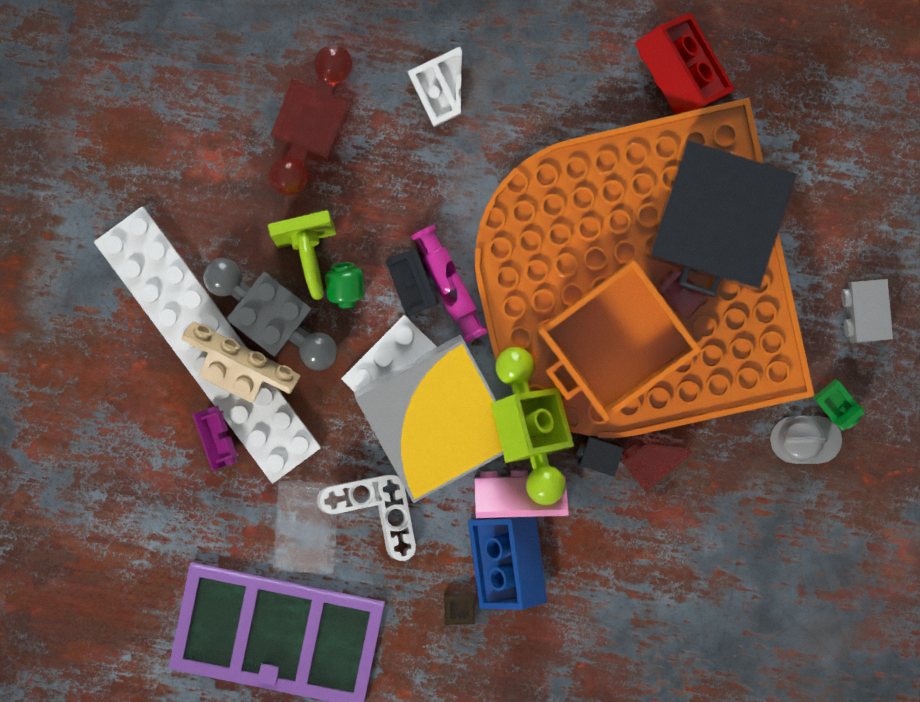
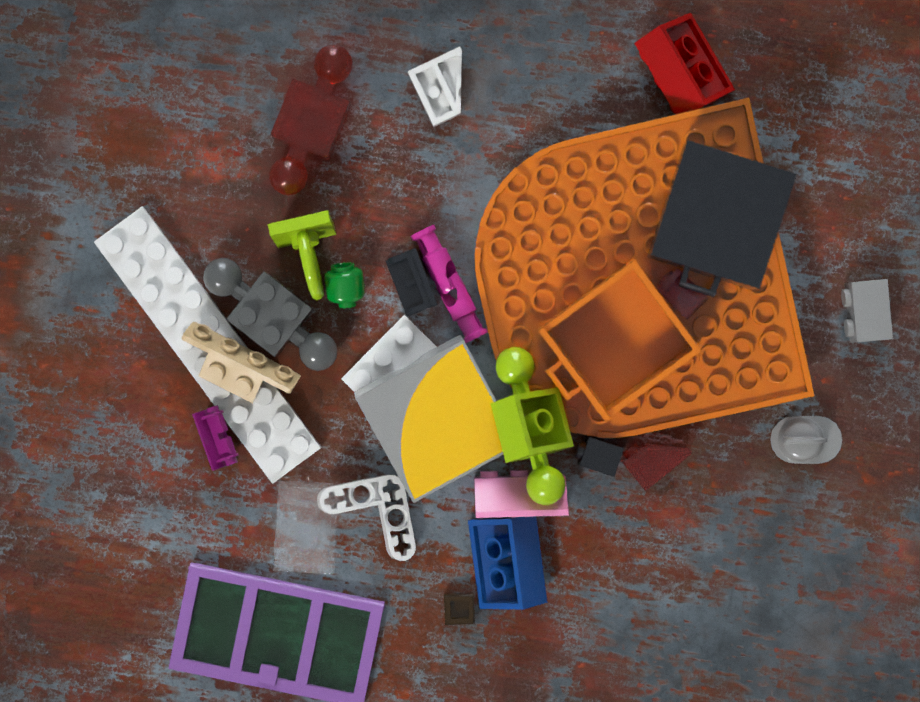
(839, 405): green bracket -> none

